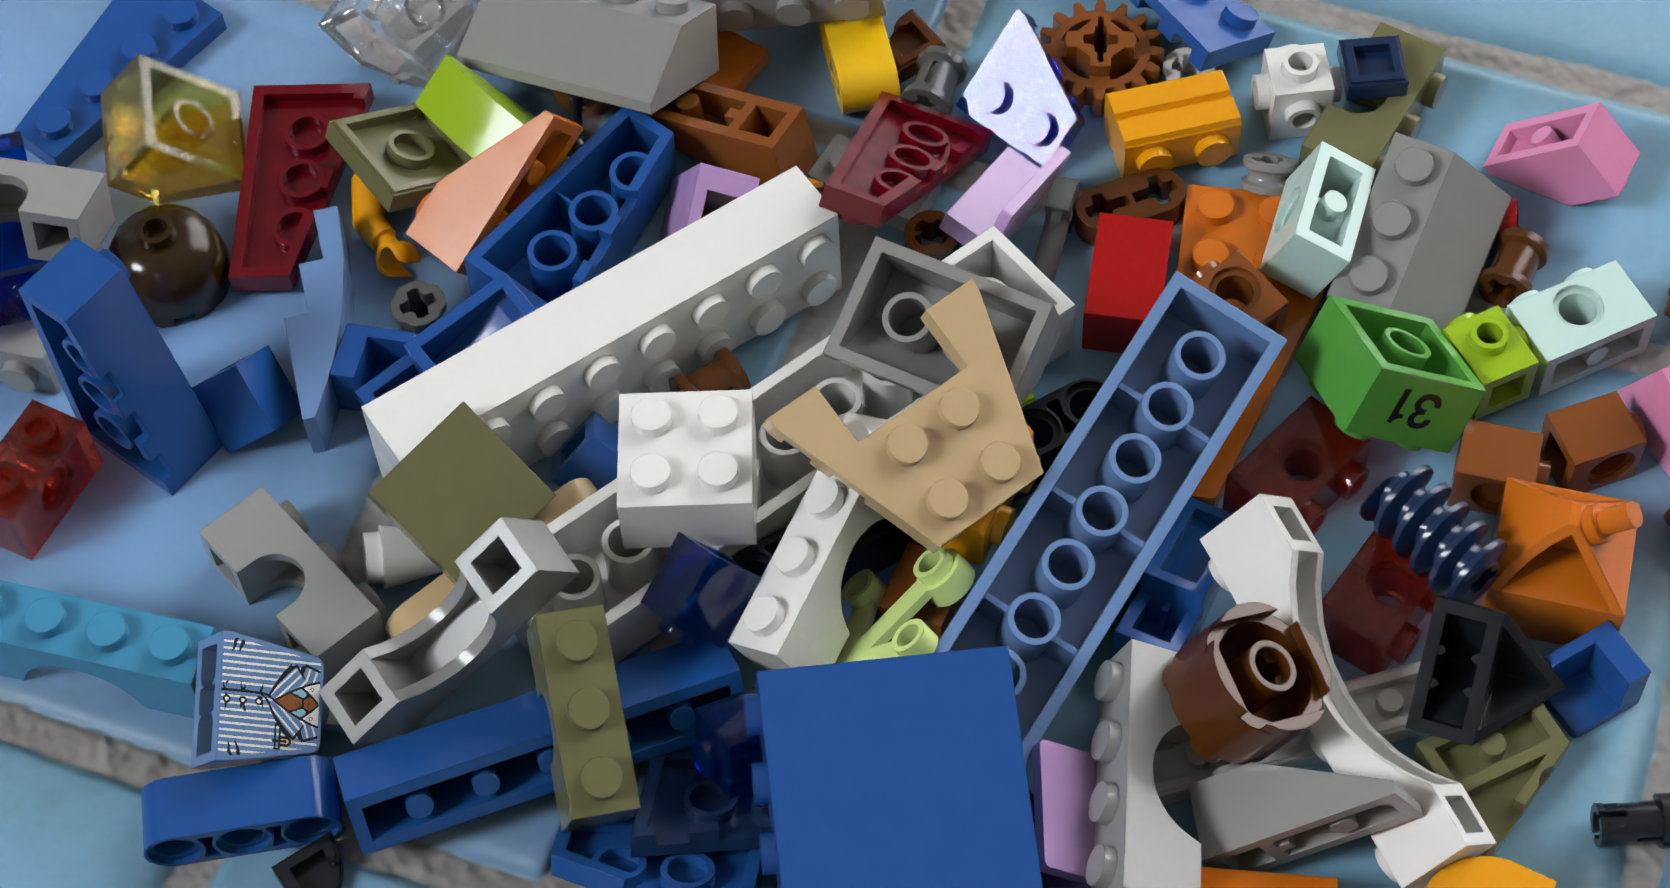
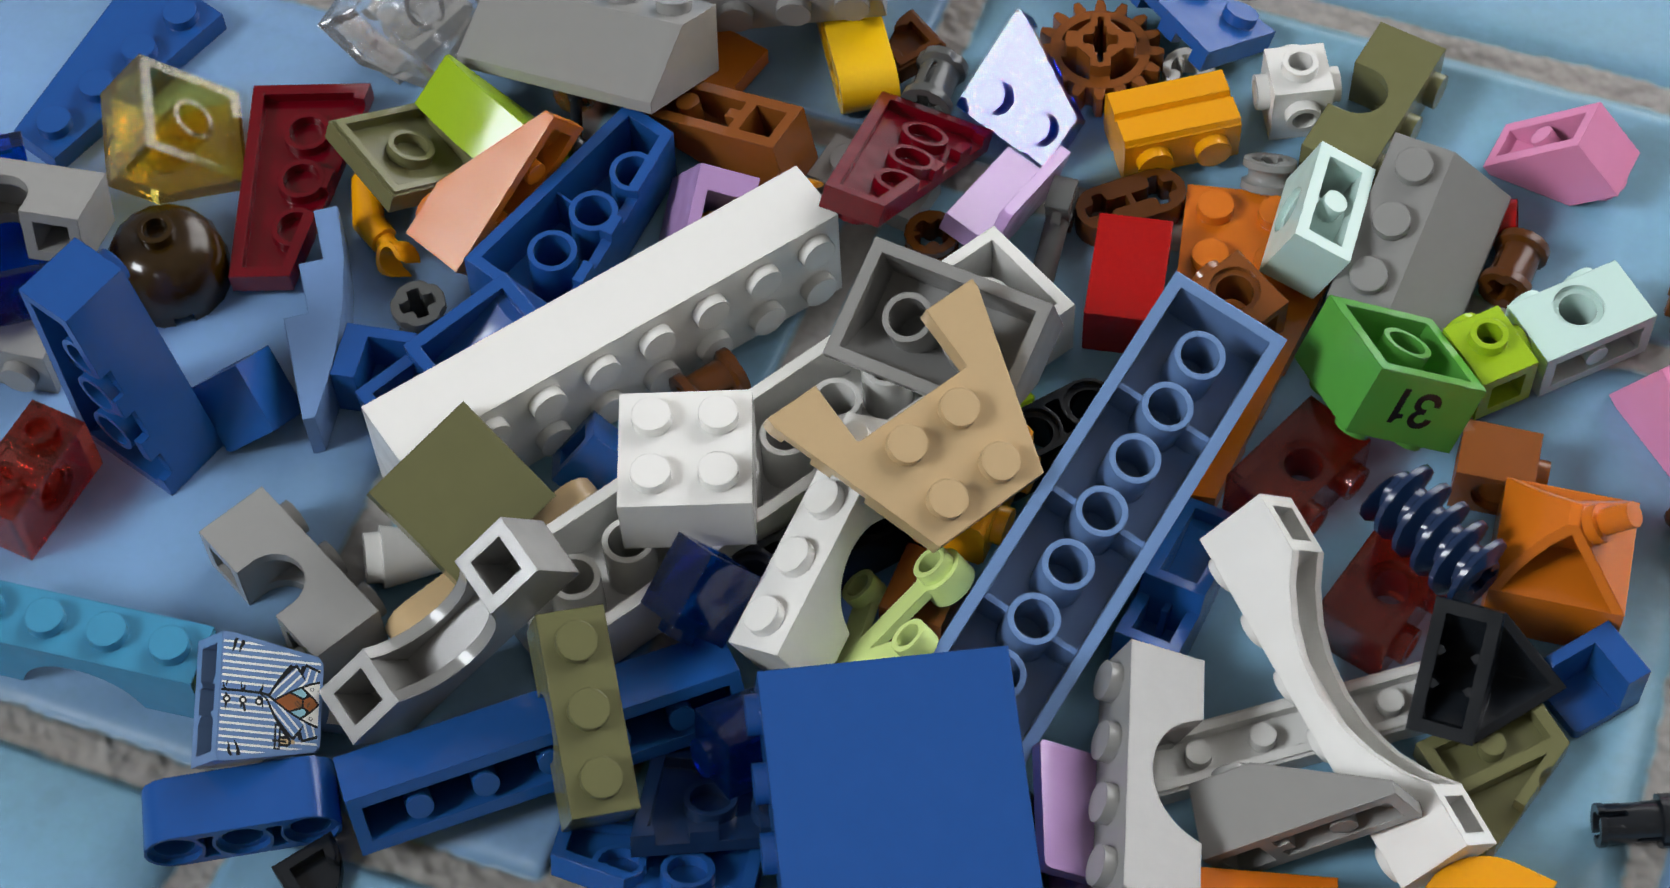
(1247, 684): reddish brown brick -> none
(1372, 67): dark blue tile -> none
(1593, 443): dark orange brick -> none

